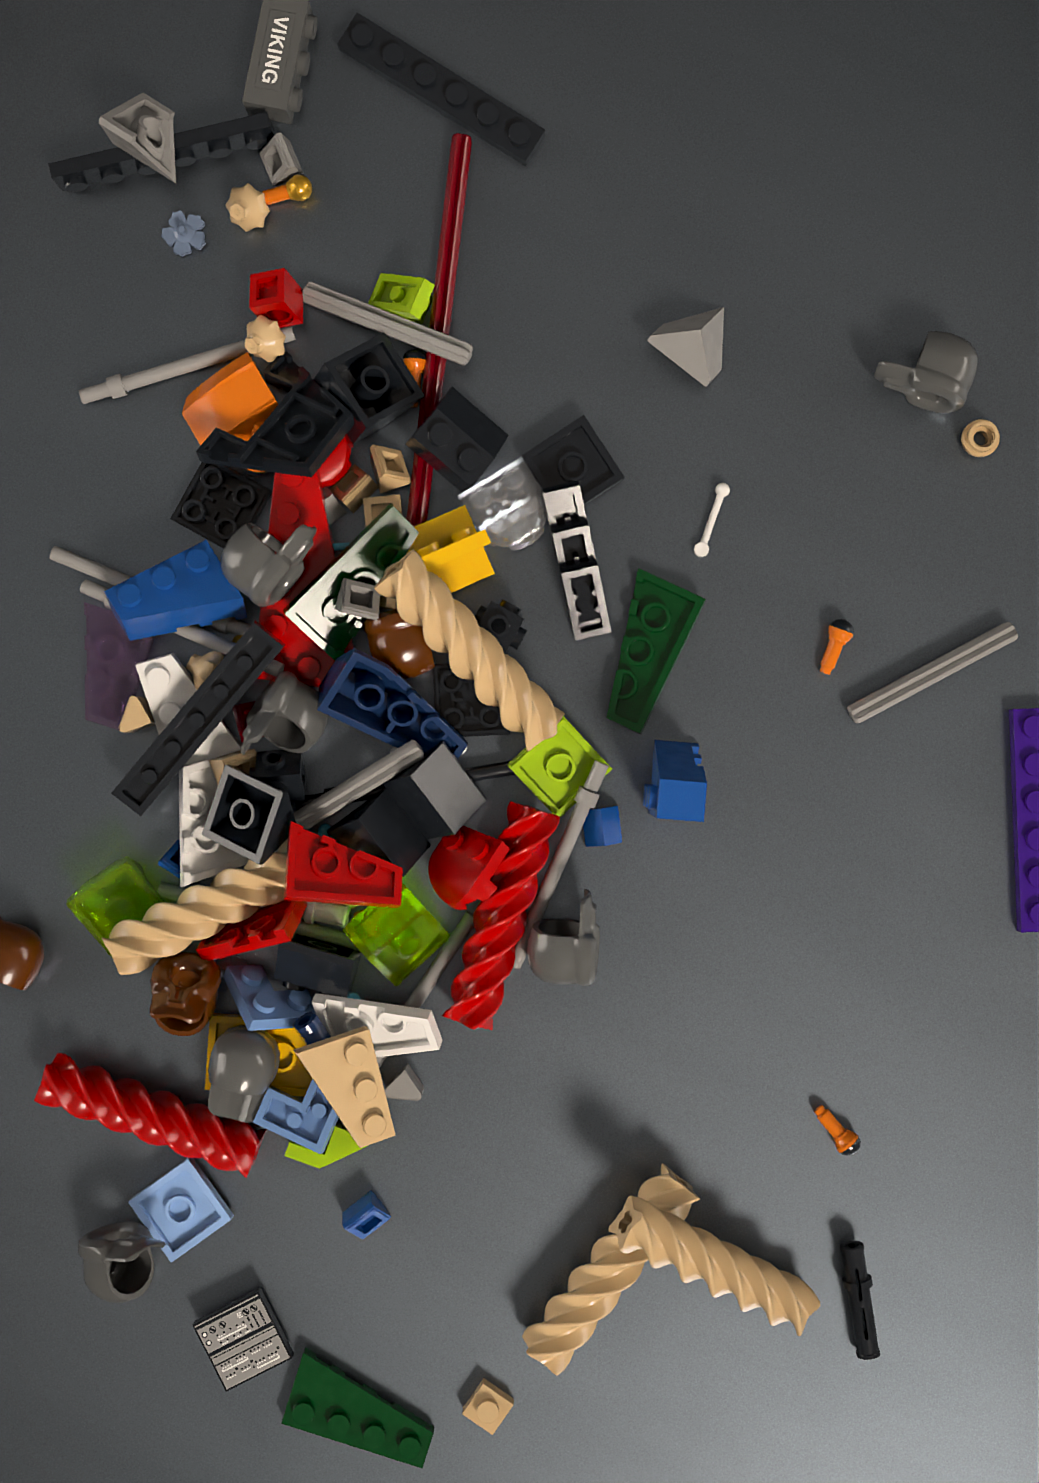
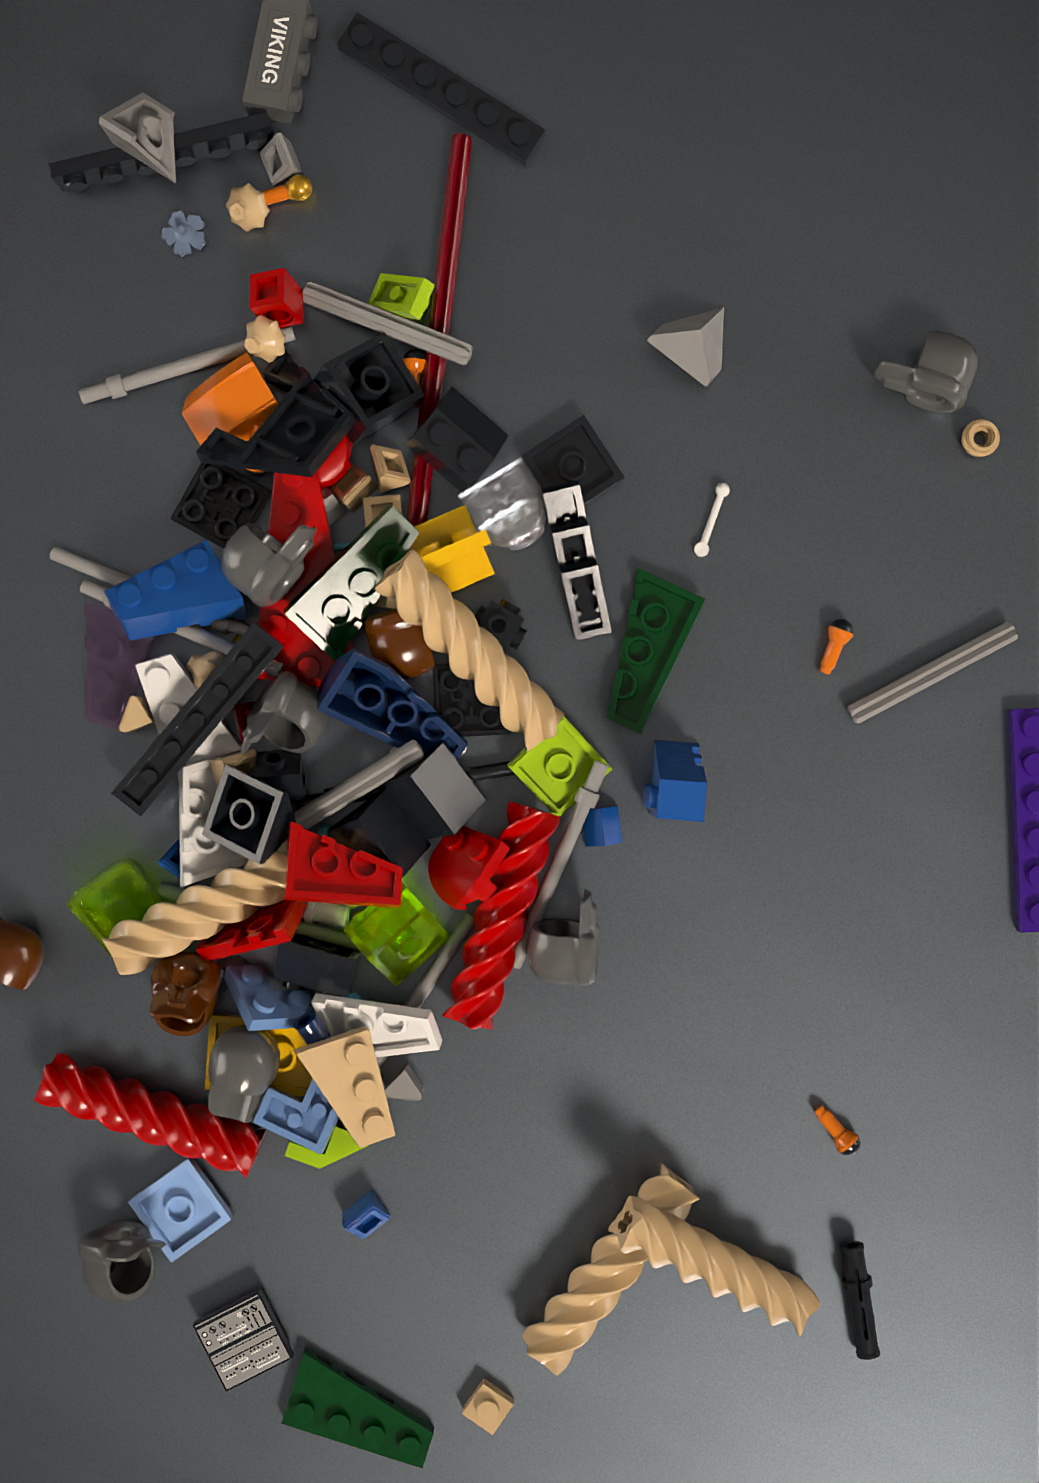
(358, 599): light grey slope -> none

